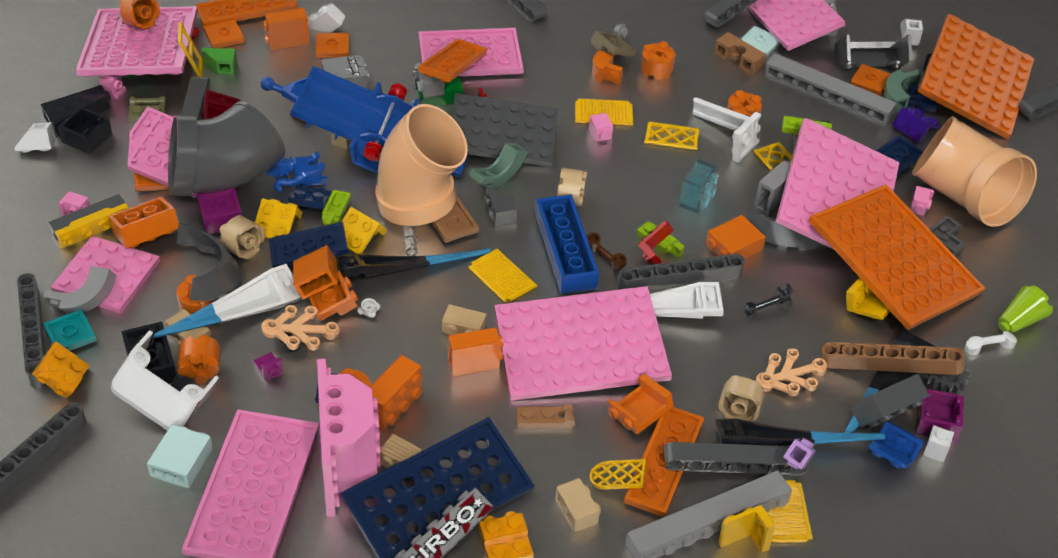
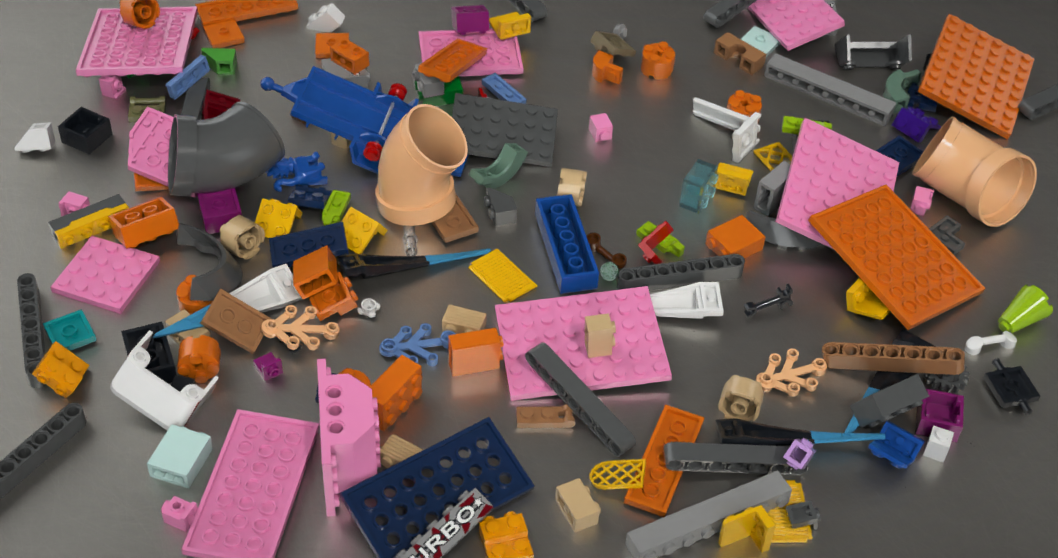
(60, 109): black slope -> none
(90, 295): light grey arch -> none
(179, 513): none -> bright pink brick
(188, 77): none -> medium blue plate
(189, 53): yellow window -> none
(235, 321): none -> medium nougat plate
(286, 28): orange brick -> none
(349, 56): none -> orange brick
(393, 347): none -> medium blue plant
(470, 19): none -> magenta container
(502, 89): none -> medium blue plate
(511, 24): none -> yellow bracket
(580, 399): none -> dark grey beam
(599, 335): none -> tan brick
(609, 271): none -> clear green plate
(618, 111): yellow window -> none
(641, 405): orange panel -> none
(680, 130): yellow window -> none
(733, 178): none -> yellow bracket
(803, 515): none -> dark grey bracket
(870, 79): orange plate -> none
(914, 28): white slope -> none
(1011, 386): none -> black plate

